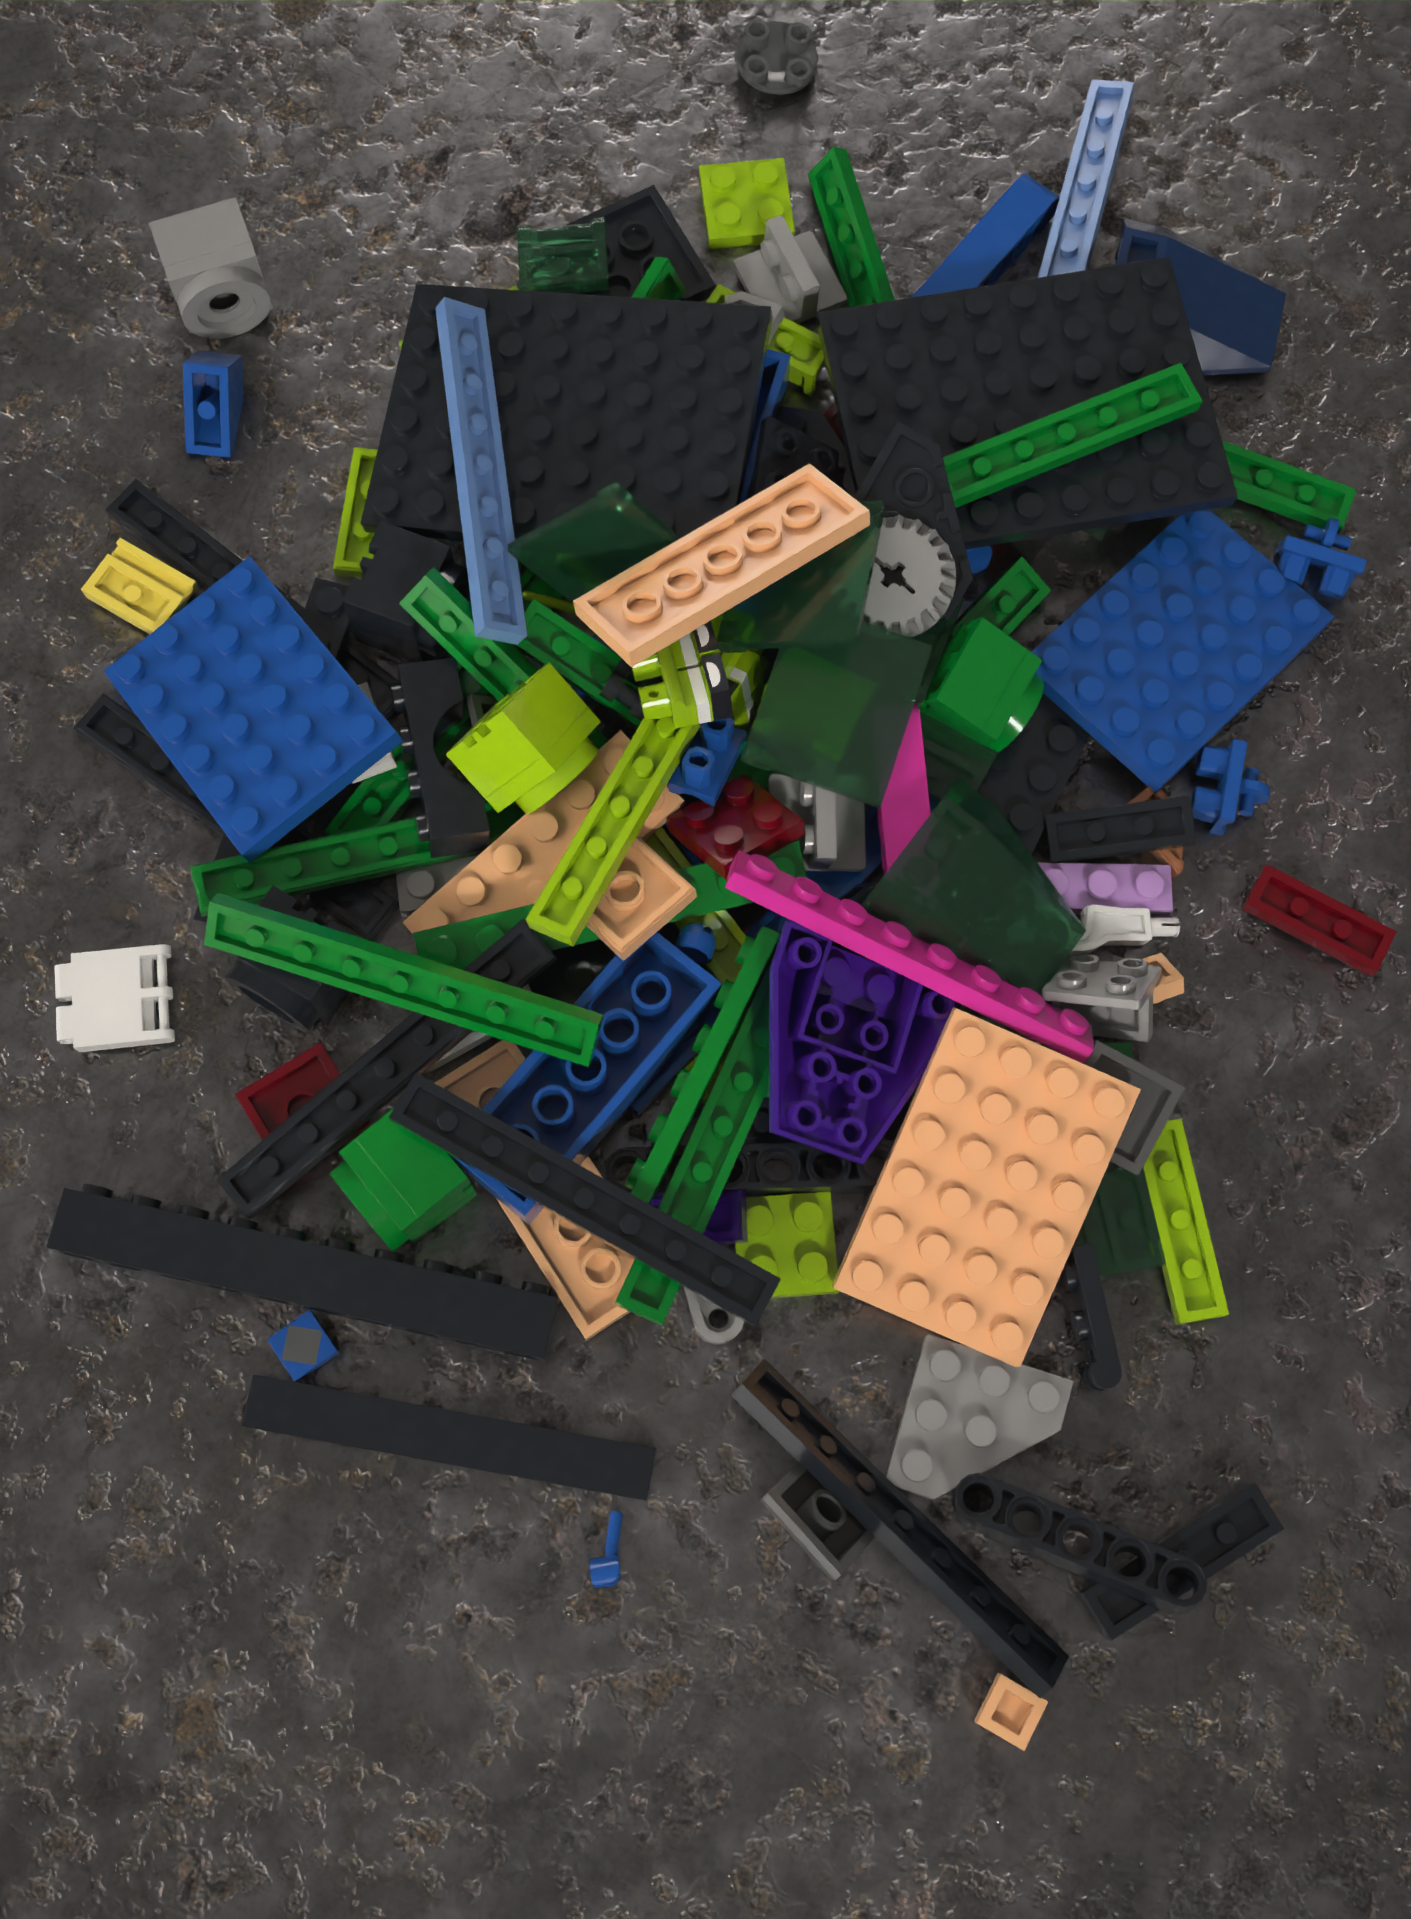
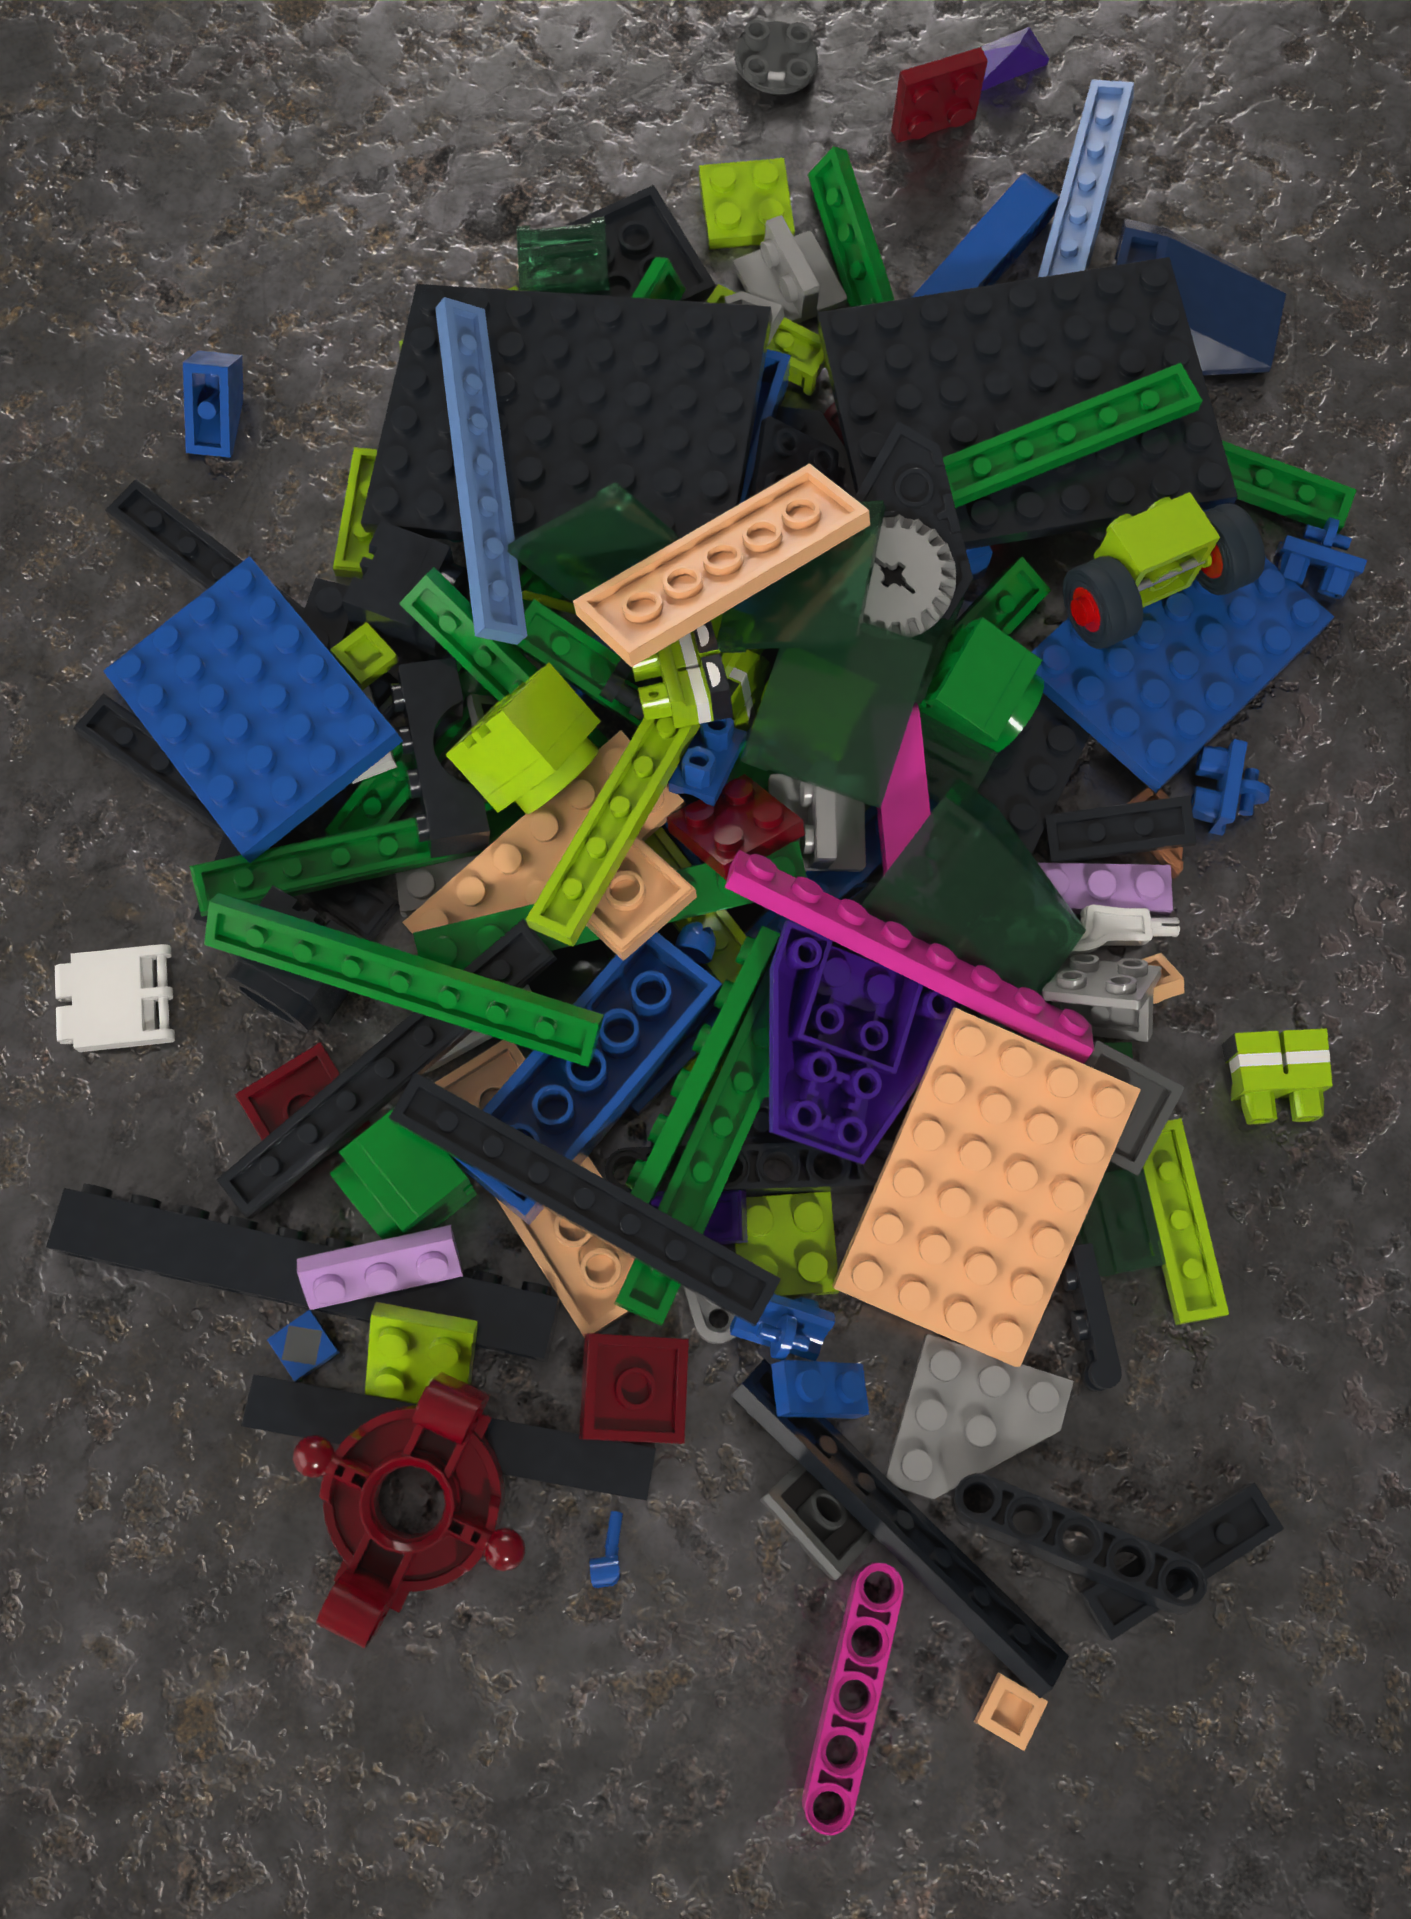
(139, 587): light yellow plate -> none
(212, 270): light grey piece -> none
(364, 655): none -> lime plate
(379, 1267): none -> lavender plate
(386, 1564): none -> dark red piece
(414, 1347): none -> lime plate
(634, 1389): none -> dark red plate
(788, 1327): none -> blue hips
(819, 1389): none -> blue plate
(855, 1723): none -> dark pink beam
(938, 95): none -> dark red plate
(1012, 57): none -> dark purple slope
(1157, 557): none -> brick
(1276, 1067): none -> lime hips
(1319, 920): dark red plate -> none

